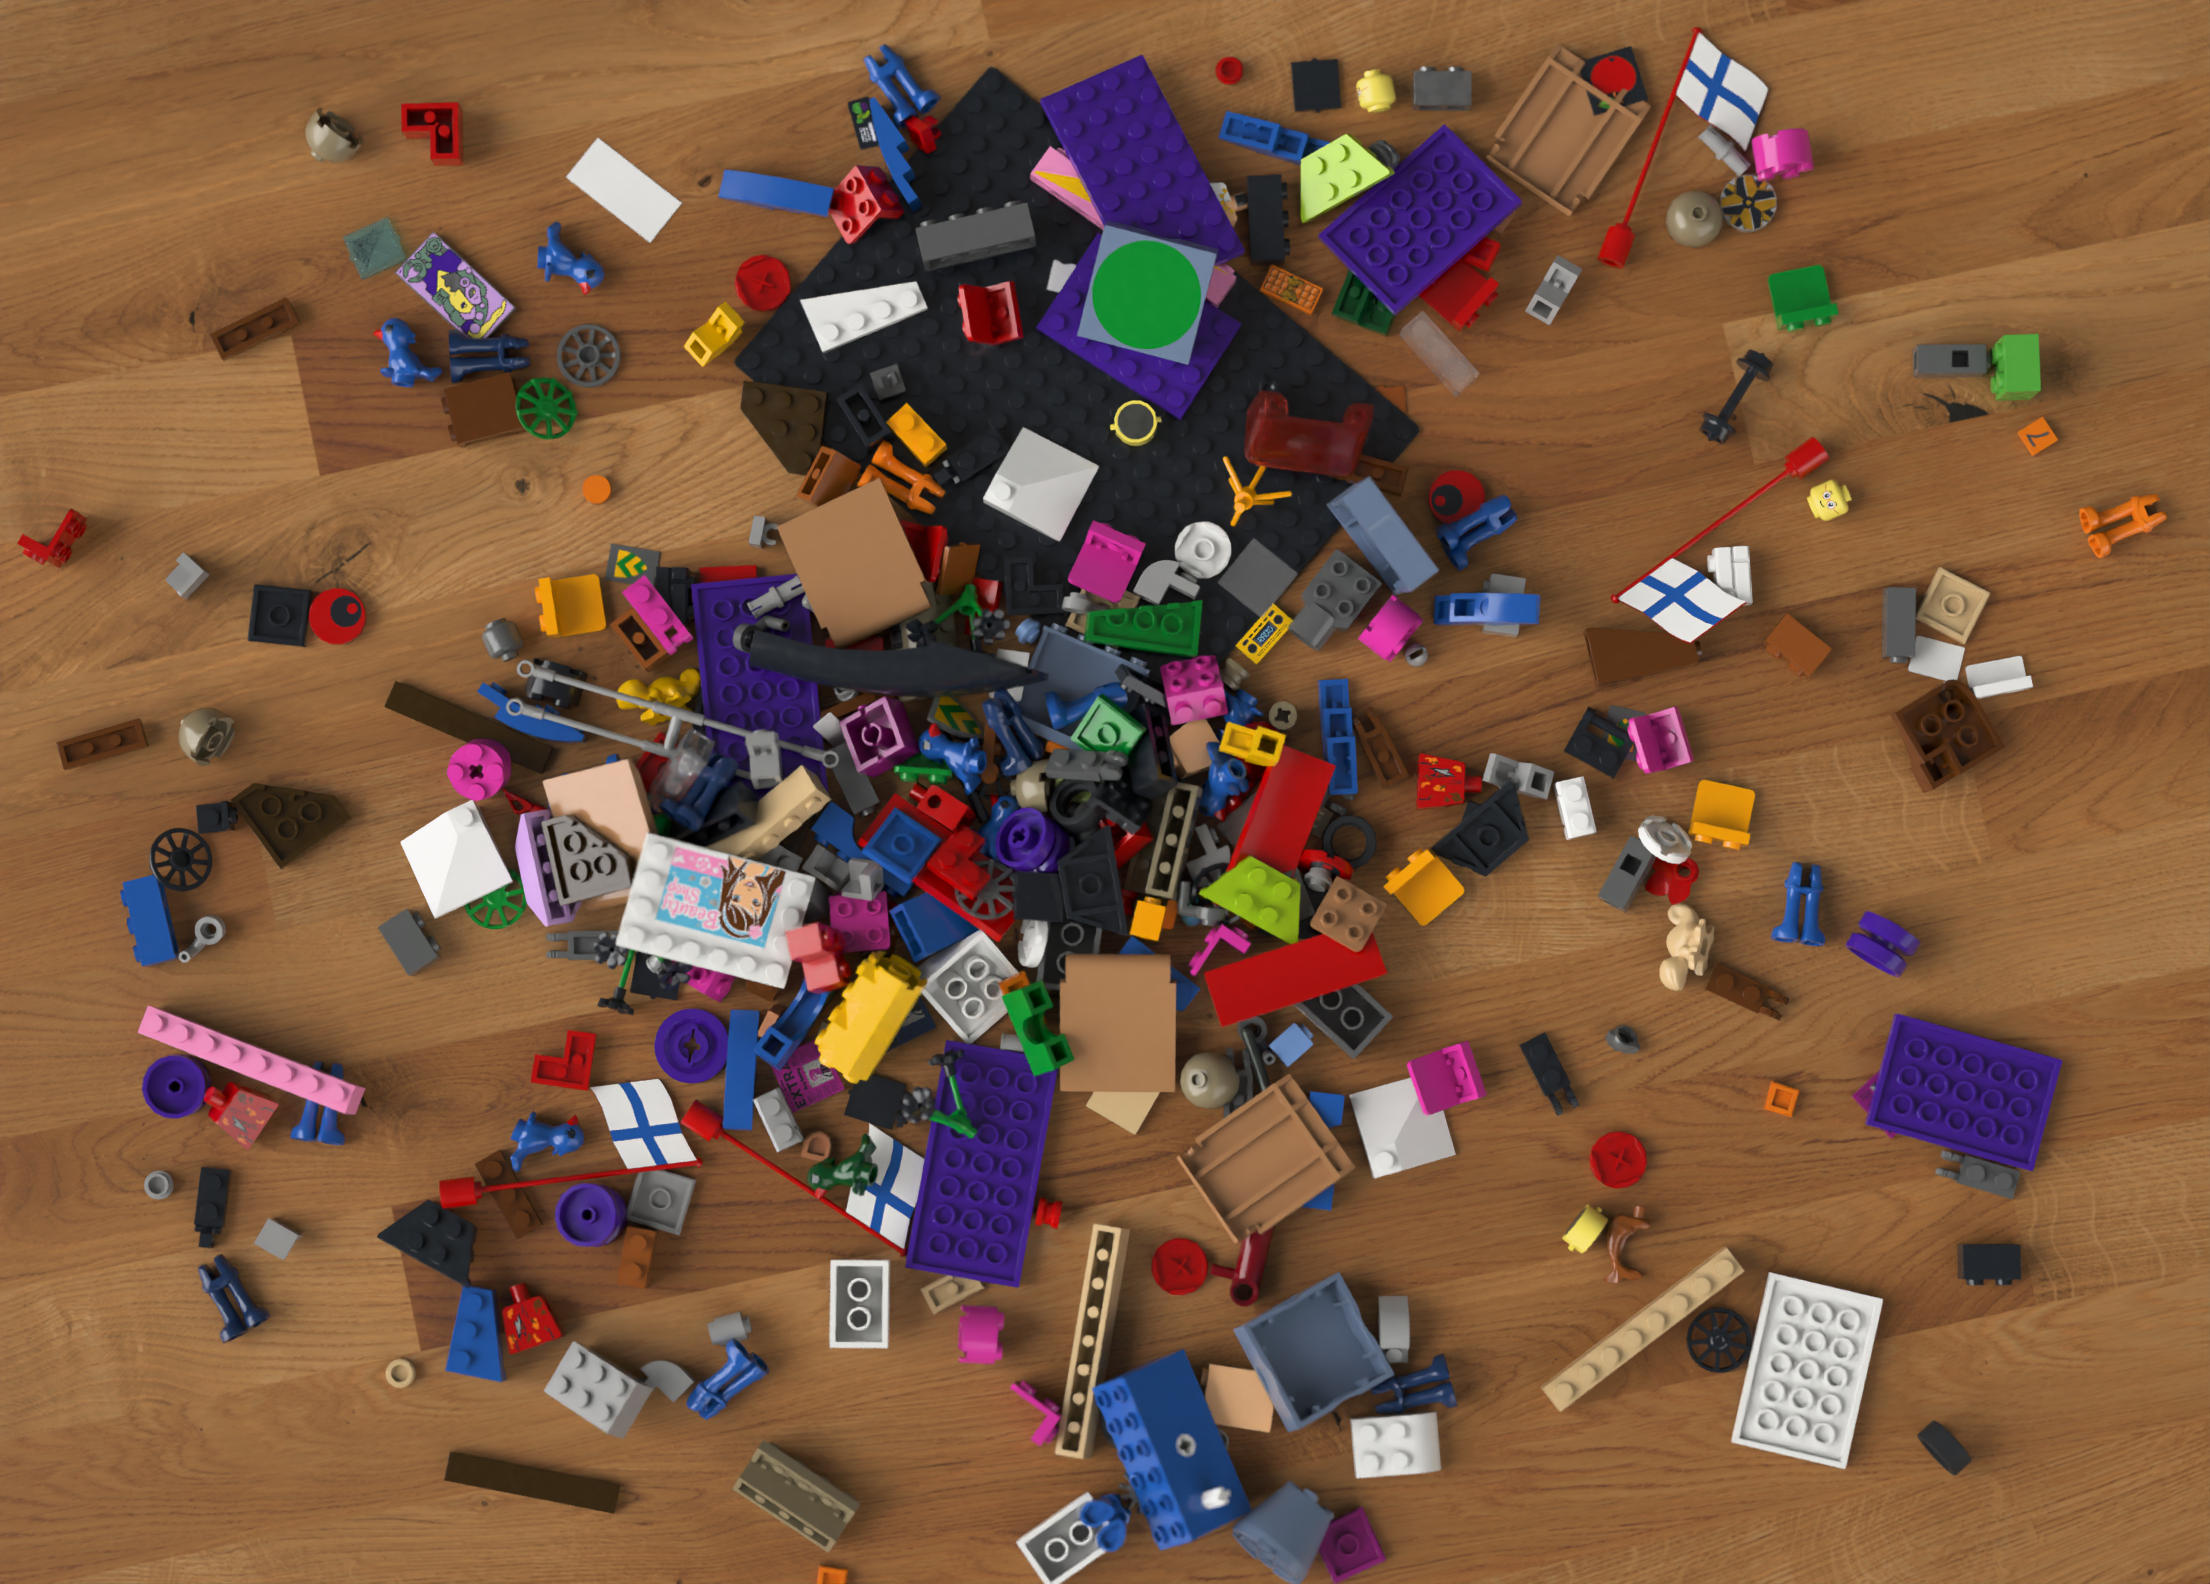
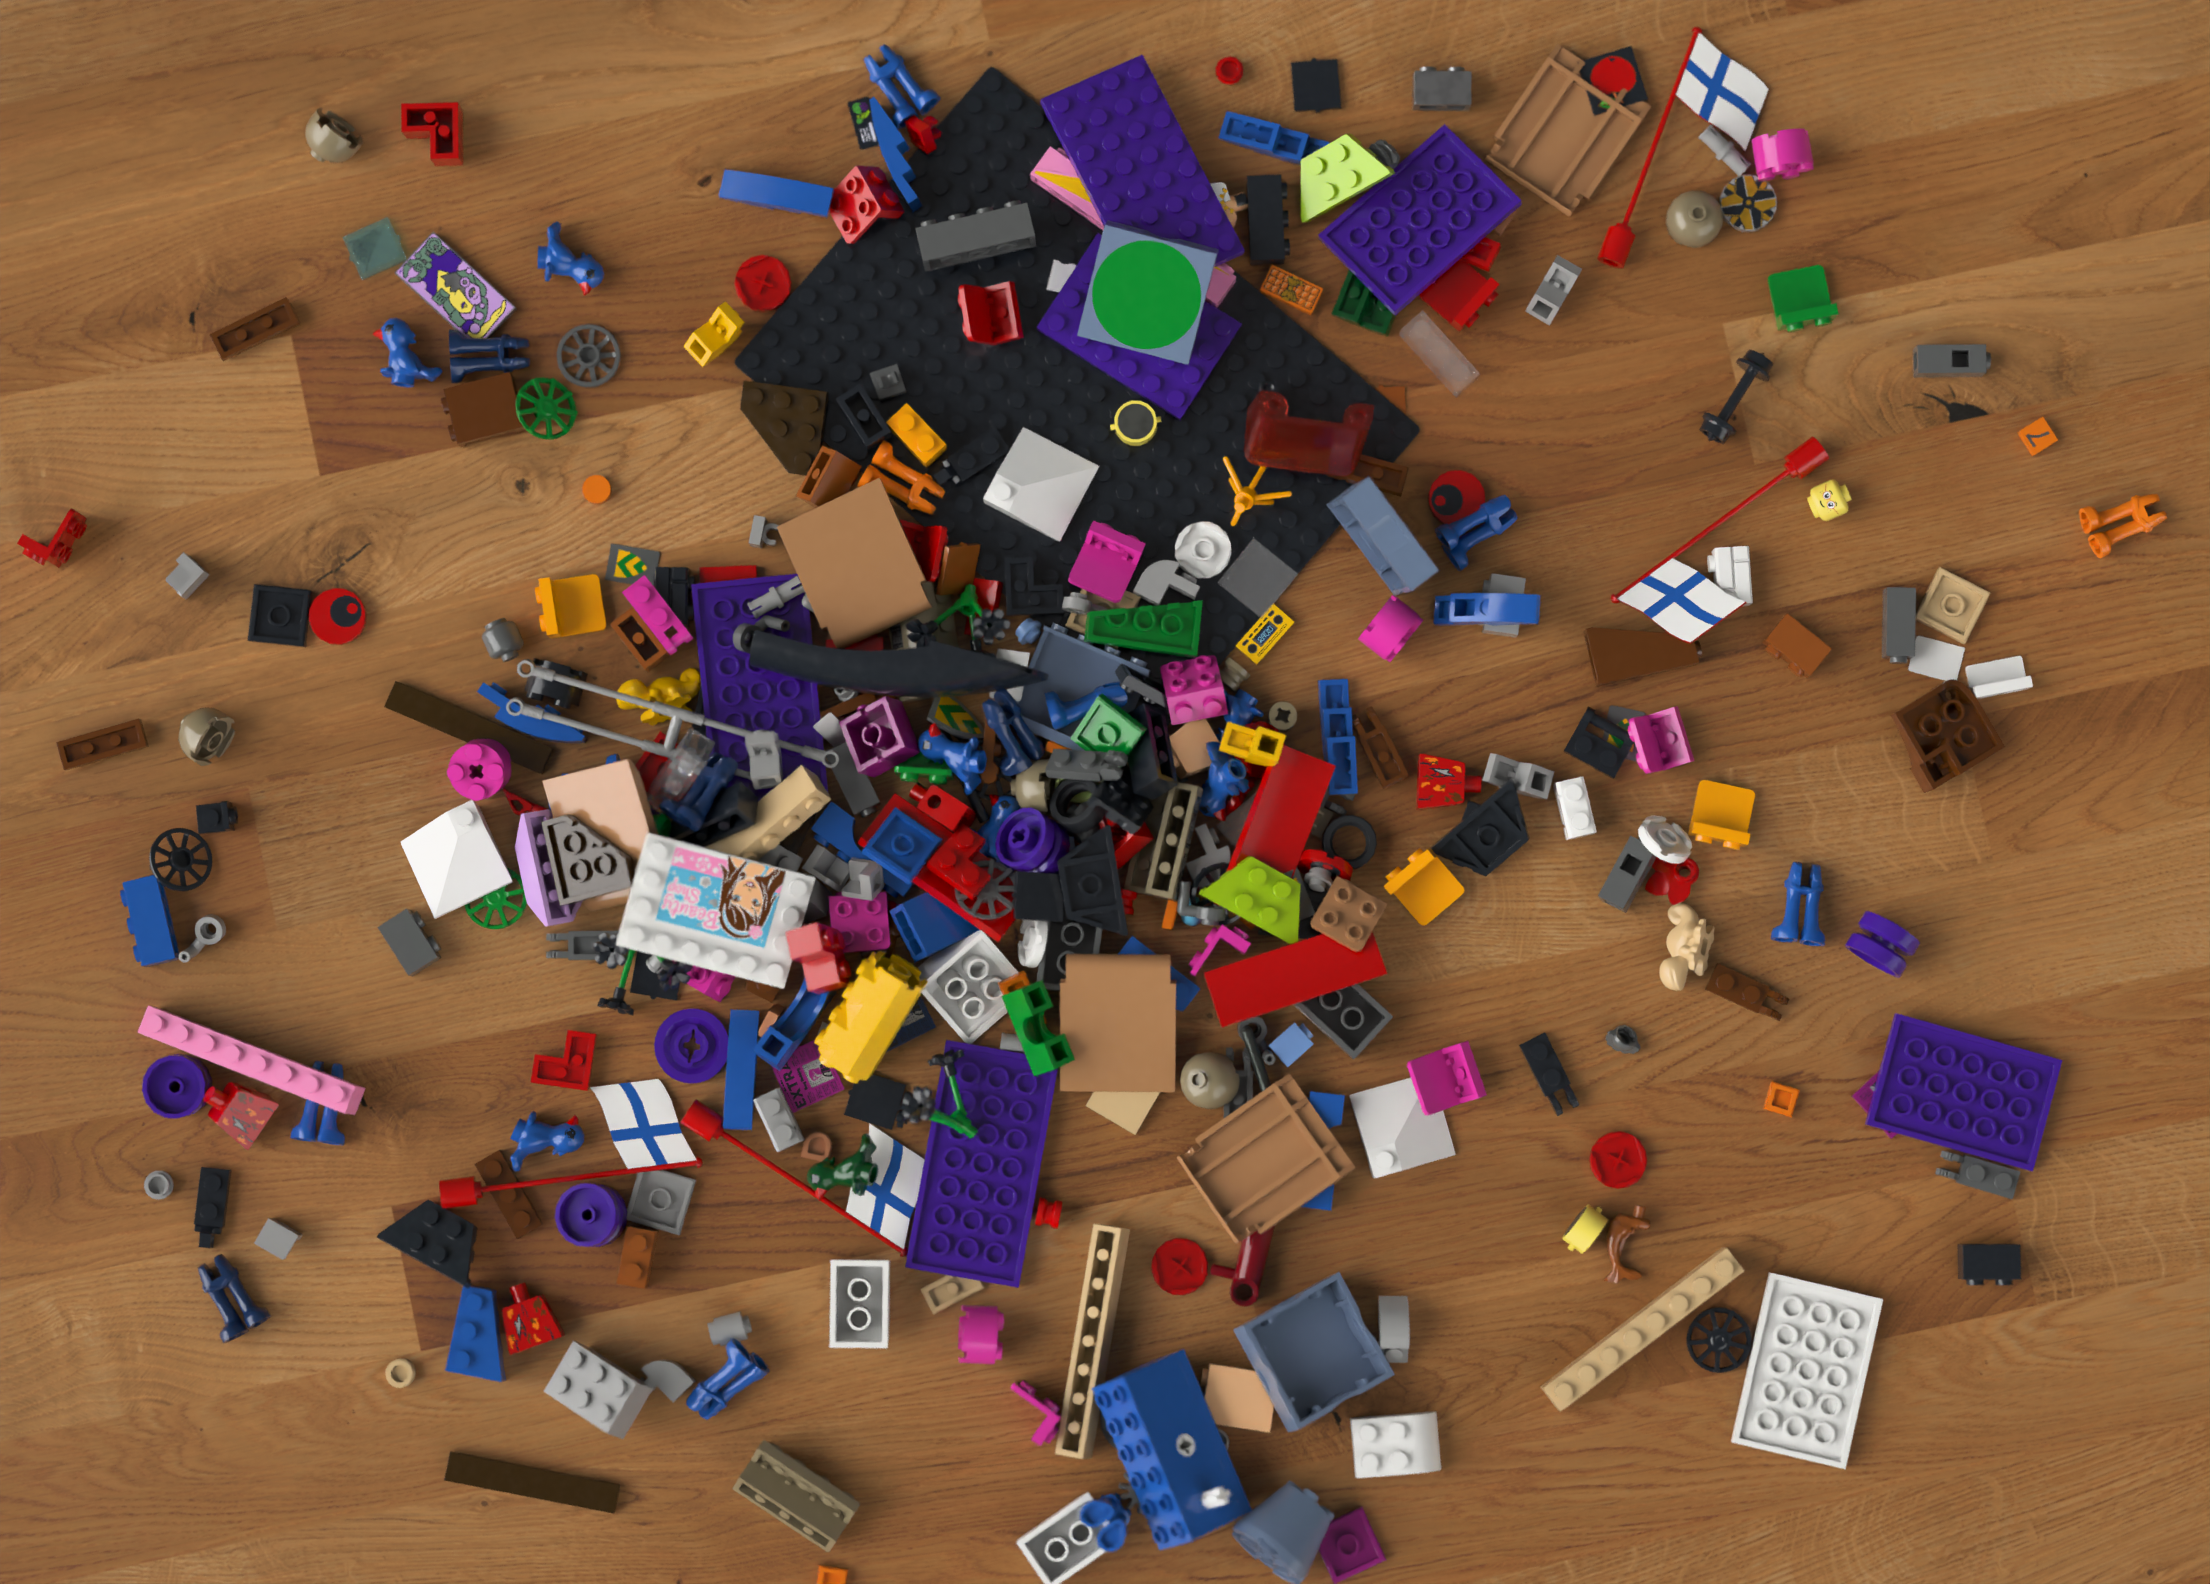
(289, 819): dark brown plate -> none
(623, 190): white sticker -> none
(855, 314): white wing -> none
(1148, 919): light orange brick -> none
(1333, 600): dark grey brick -> none
(1376, 91): light yellow head -> none
(1419, 660): light grey hinge -> none
(1435, 1372): dark blue piece -> none
(1944, 1447): black tyre -> none
(2016, 367): bright green brick -> none

